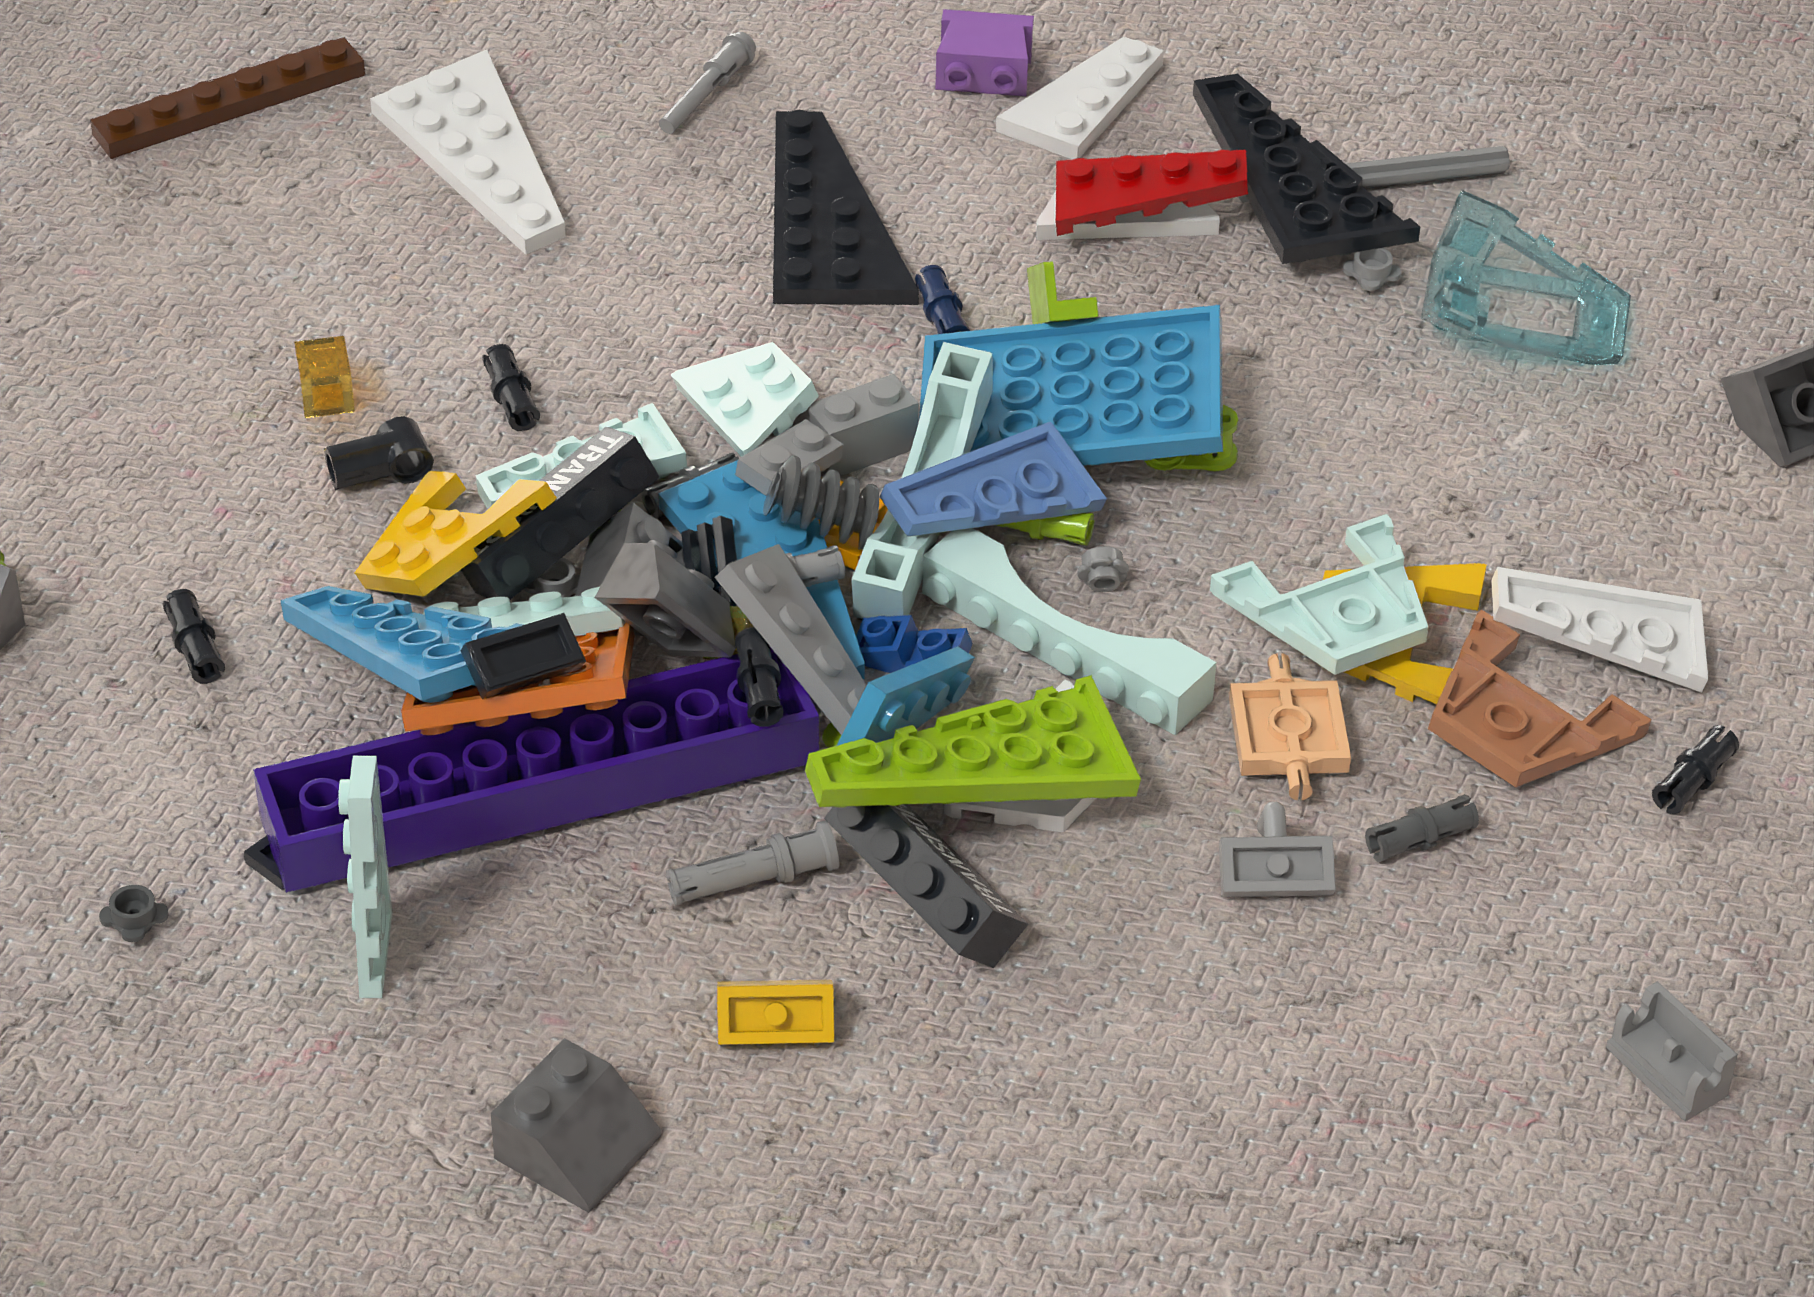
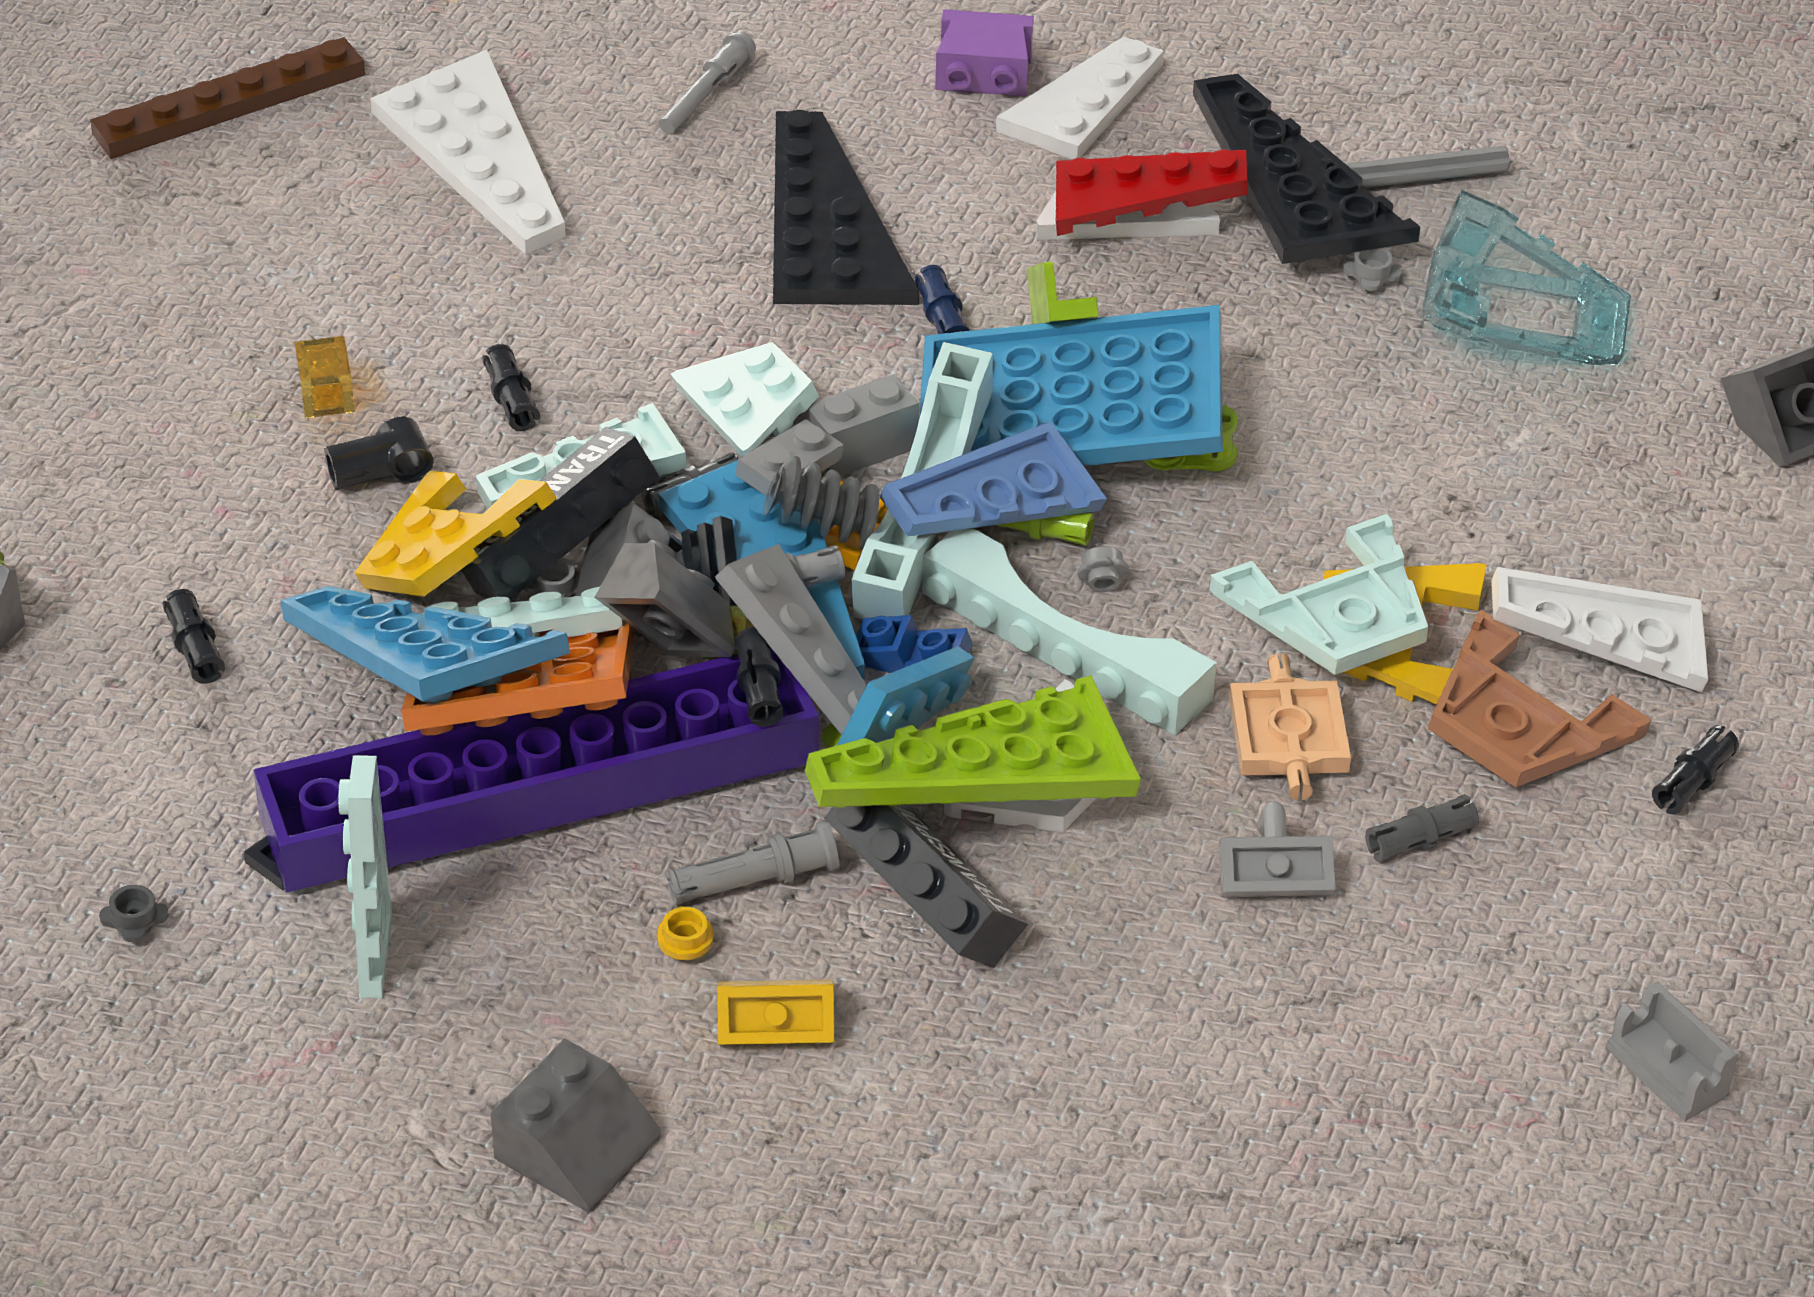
(523, 656): black tile -> none
(685, 934): none -> yellow plate

